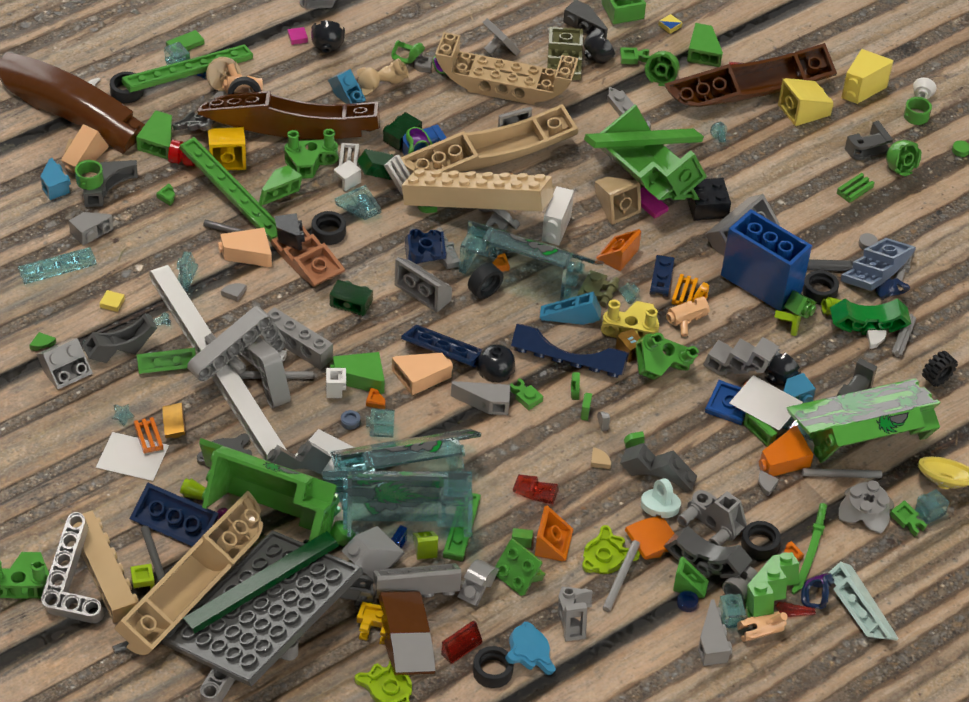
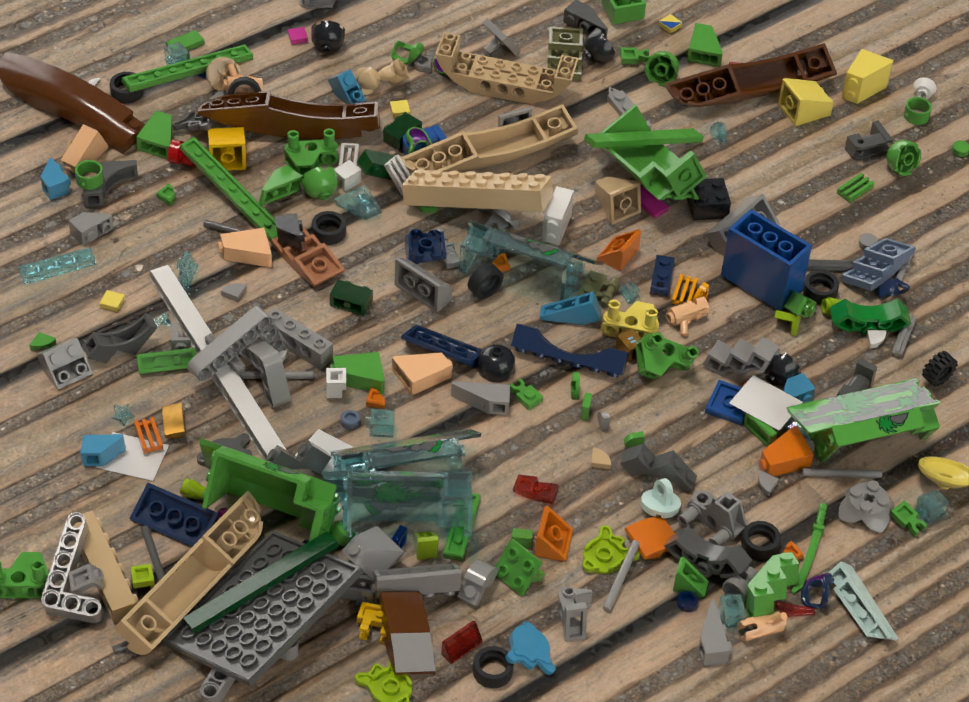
(85, 578): none -> light grey bracket
(101, 449): none -> dark azure slope
(177, 338): none -> light grey bracket
(320, 182): none -> bright green cylinder
(399, 107): none -> light yellow tile

